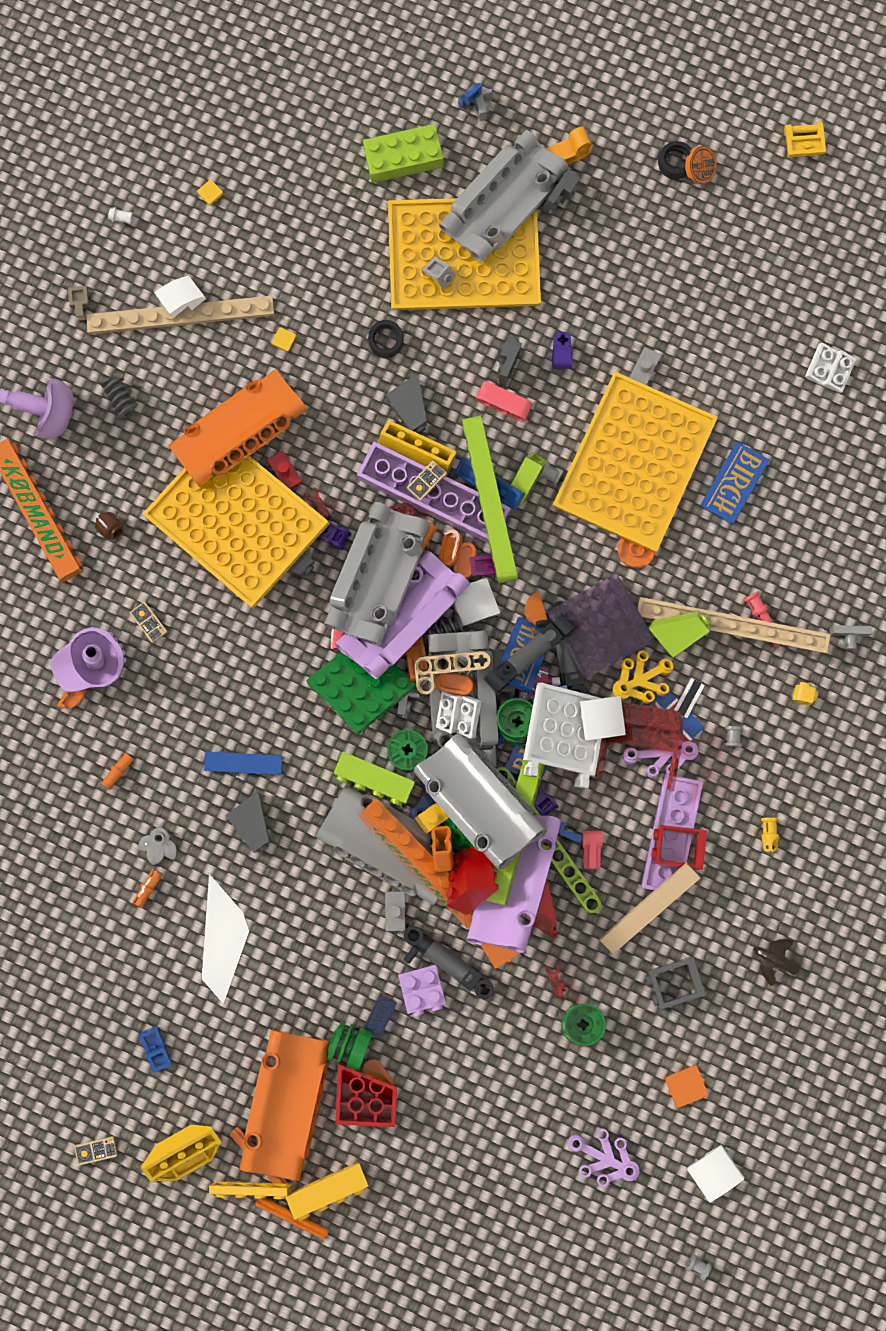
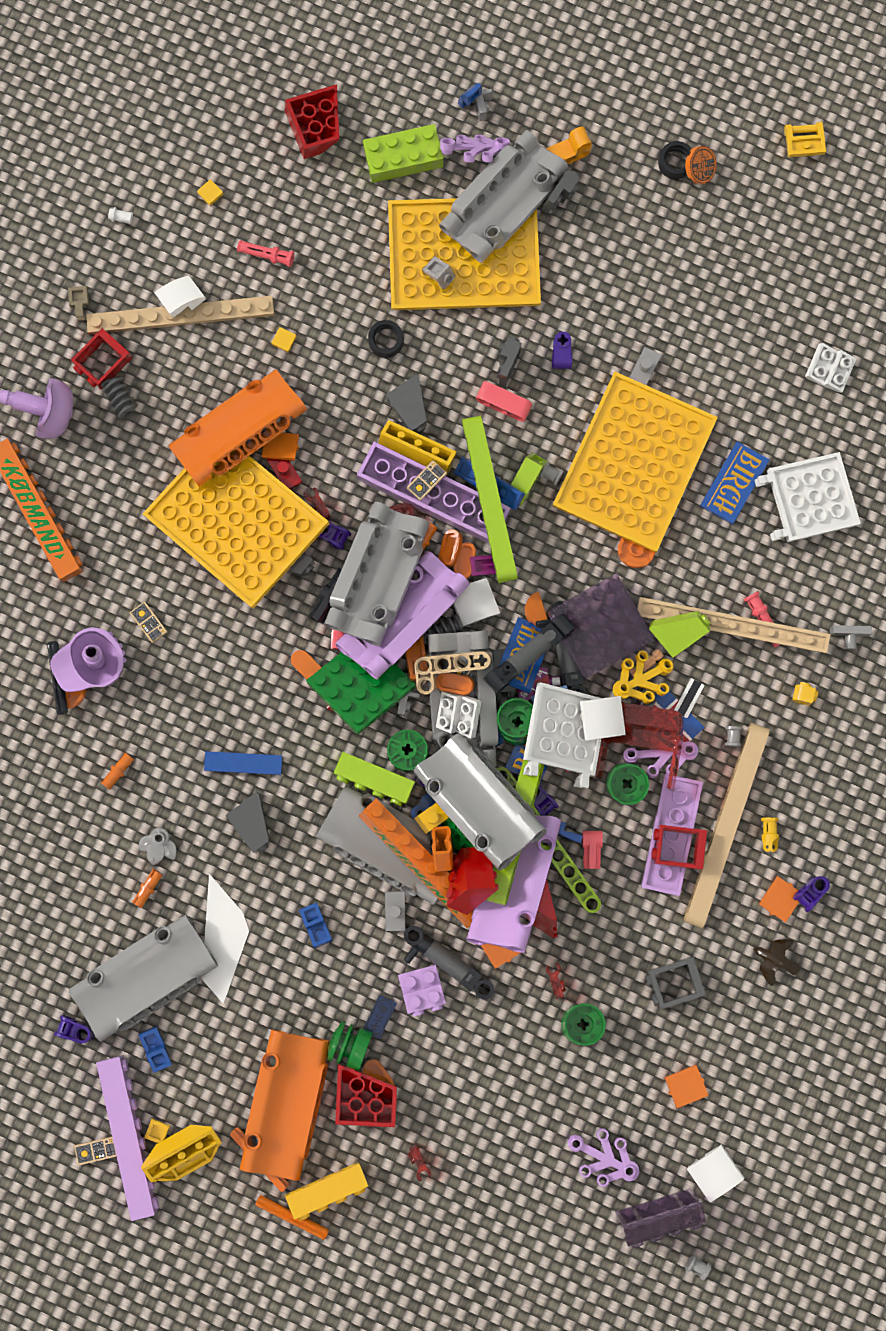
(59, 693): none -> black axle
(70, 1029): none -> dark purple piece
(89, 349): none -> red window
(109, 525): reddish brown head -> none
(126, 1136): none -> lavender brick
(143, 978): none -> light grey panel
(157, 1131): none -> yellow tile
(242, 1189): yellow plate -> none
(275, 256): none -> coral pin
(282, 447): none -> orange piece
(304, 663): none -> orange tile
(314, 120): none -> red wedge
(315, 925): none -> blue slope
(322, 607): none -> black piece
(416, 1157): none -> clear red plate
(475, 146): none -> lavender plant
(638, 783): none -> green wheel
(650, 907): tan tile -> none
(656, 656): none -> light nougat axle
(660, 1217): none -> clear purple slope
(726, 825): none -> tan beam
(779, 899): none -> orange piece
(809, 895): none -> dark purple piece
(811, 497): none -> white plate

